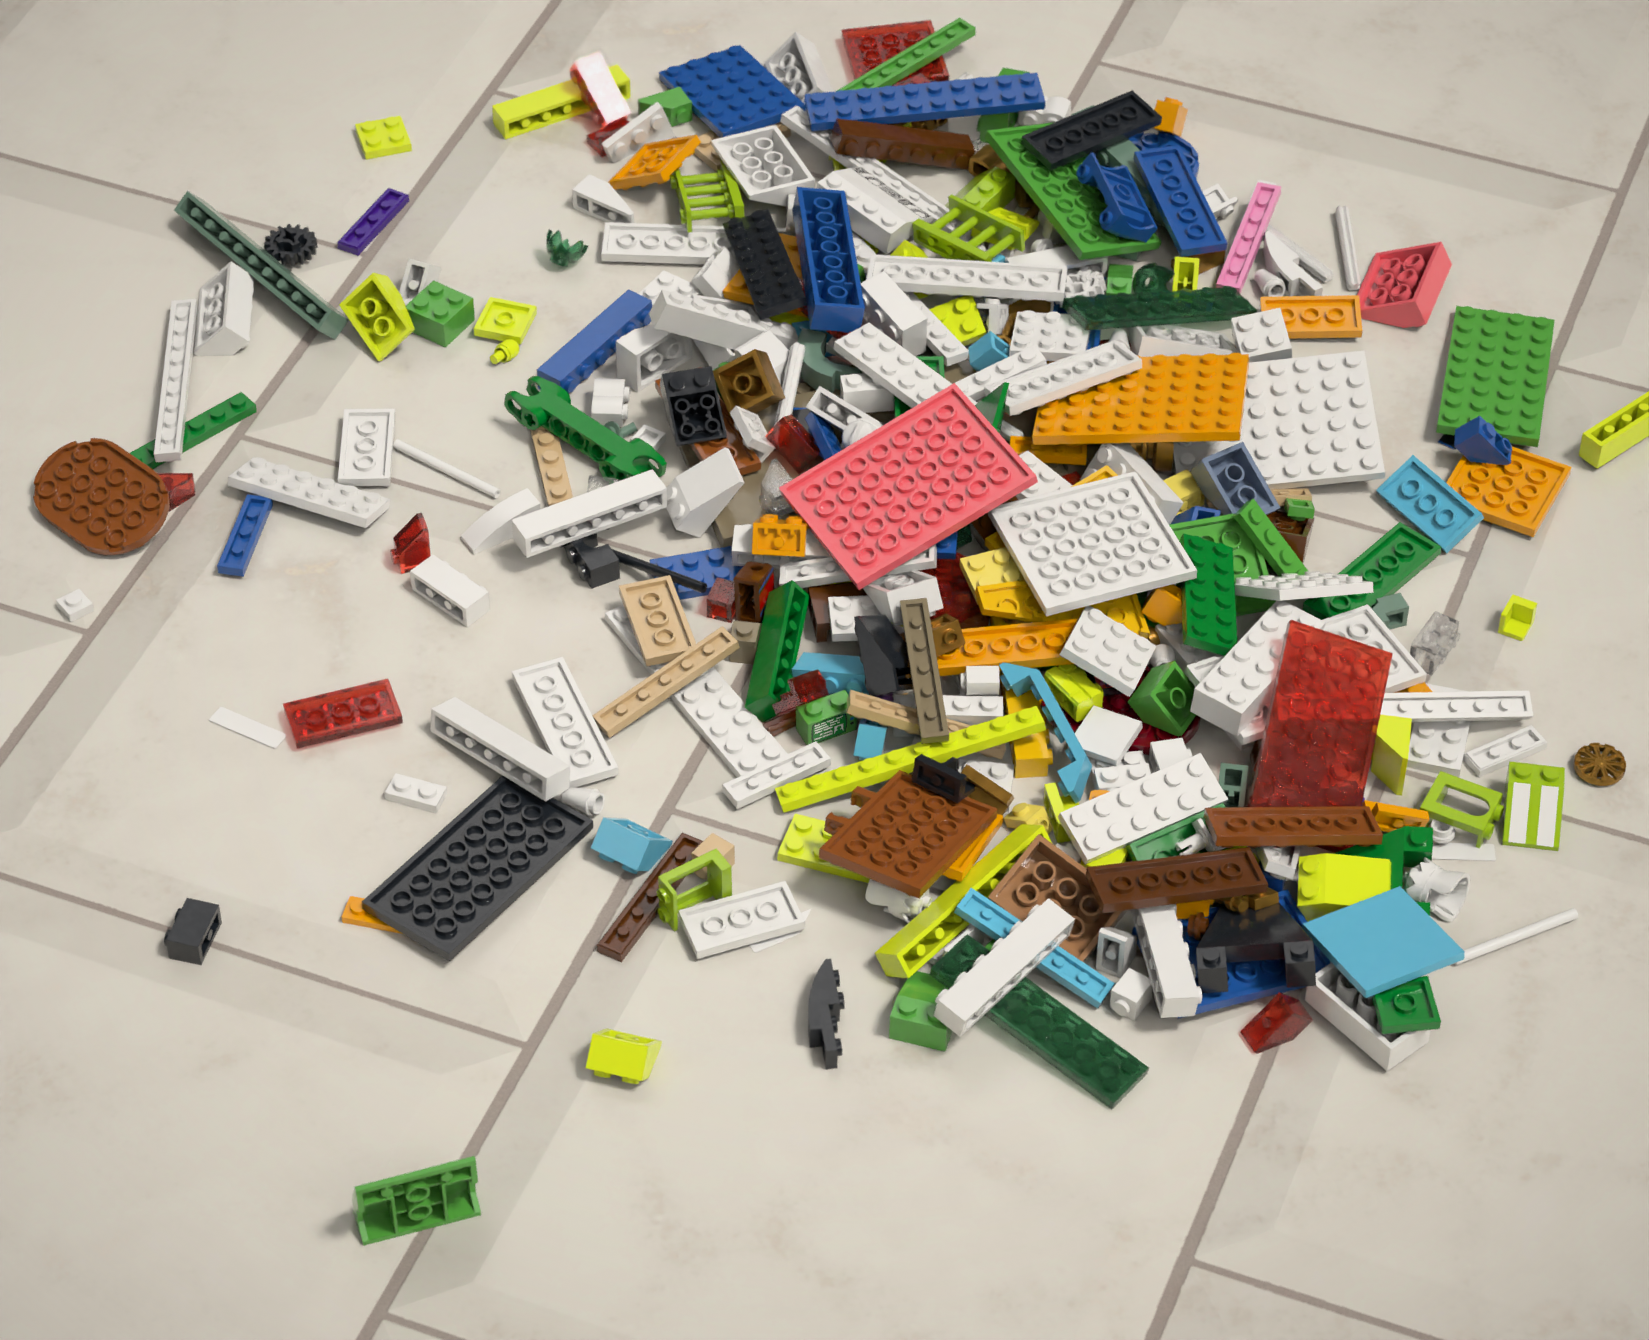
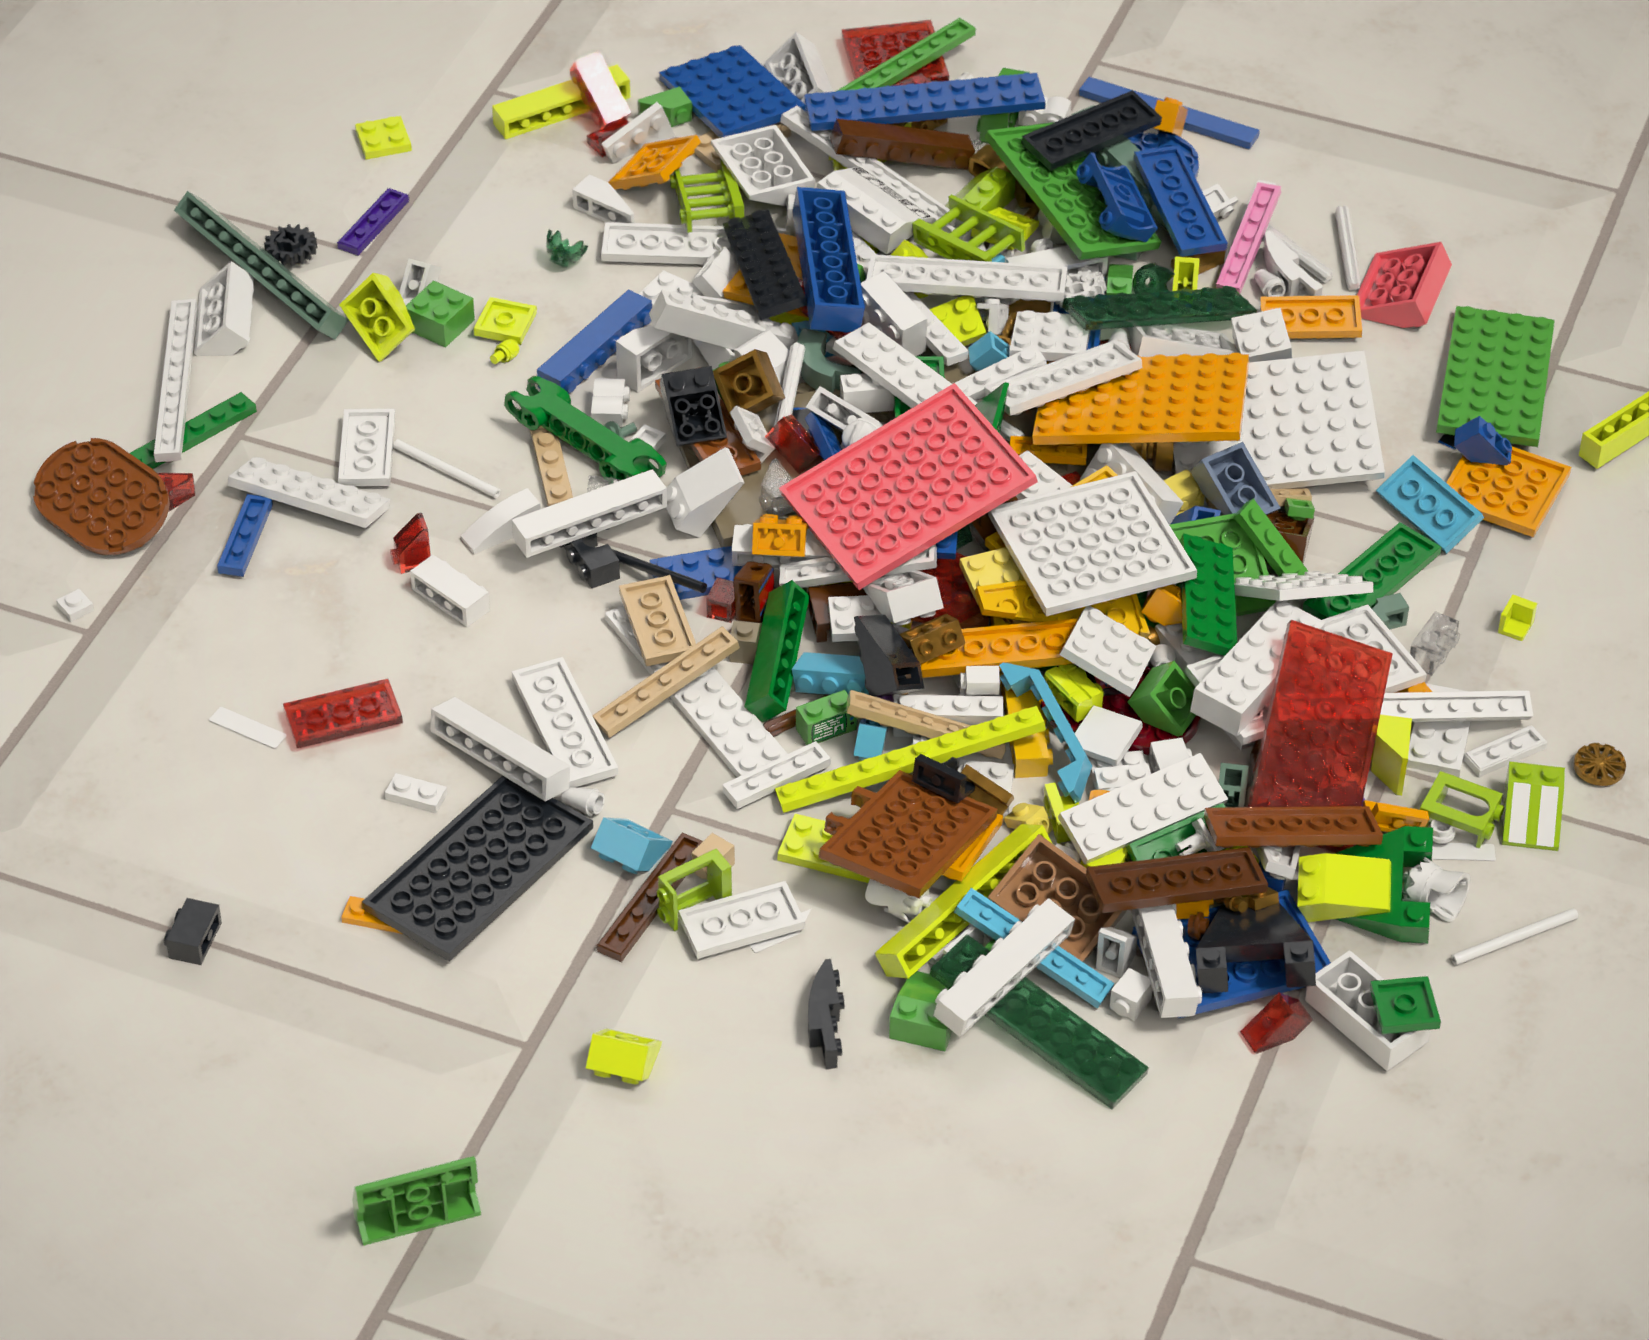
(803, 690): clear red bracket -> none
(924, 671): dark tan plate -> none
(1195, 120): none -> blue tile
(1383, 942): medium azure tile -> none

